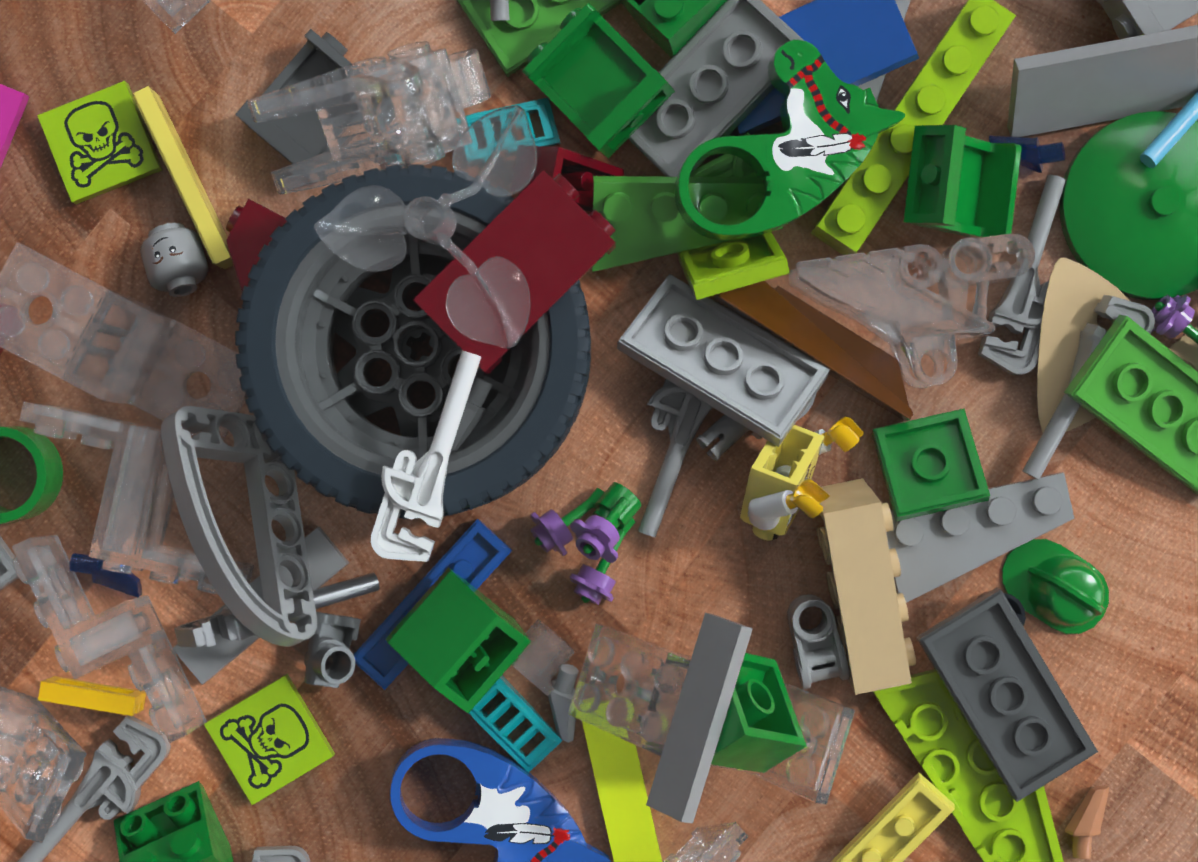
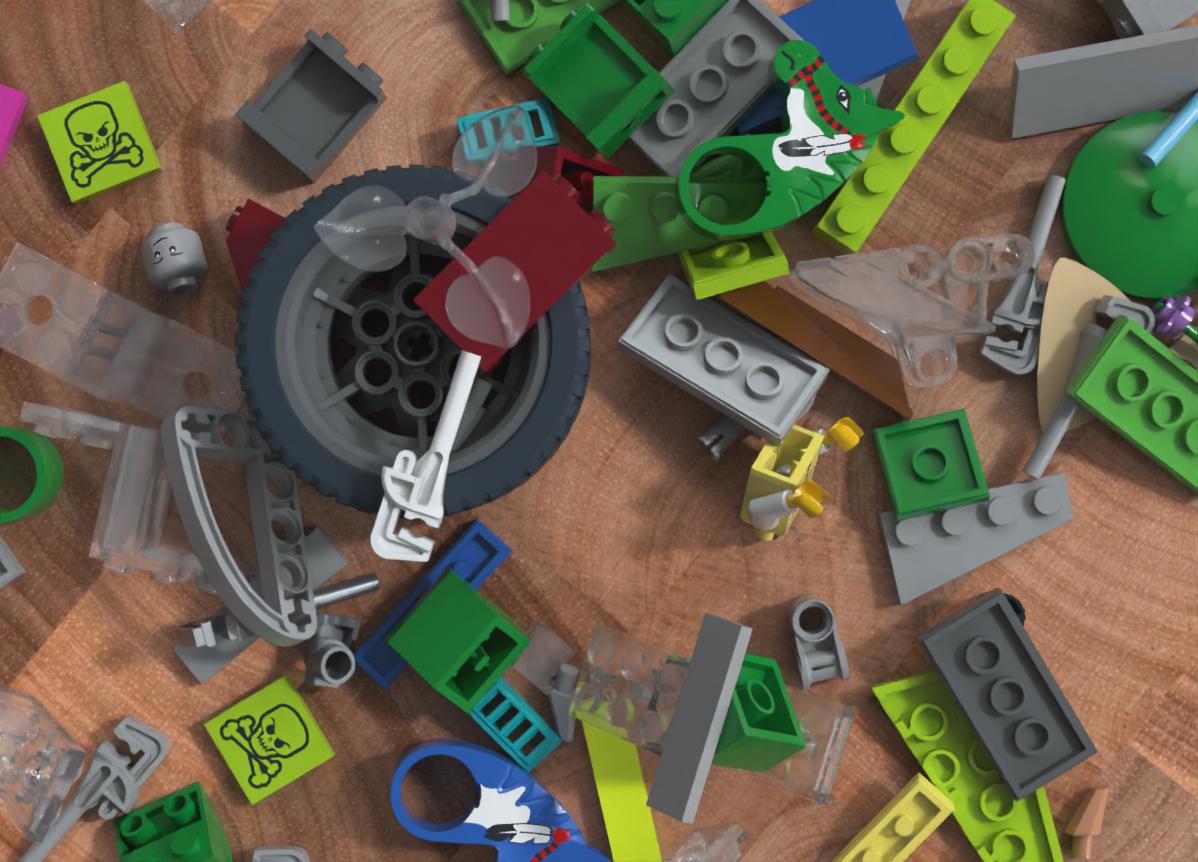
(92, 695): yellow tile -> none
(95, 641): clear bracket -> none
(118, 581): clear blue bar -> none
(184, 176): light yellow tile -> none
(379, 112): clear piece -> none
(596, 536): medium lavender plant -> none
(683, 416): light grey piece -> none
(865, 587): tan wedge -> none
(961, 182): green panel -> none
(1032, 153): clear blue bar -> none
(1056, 586): green piece -> none

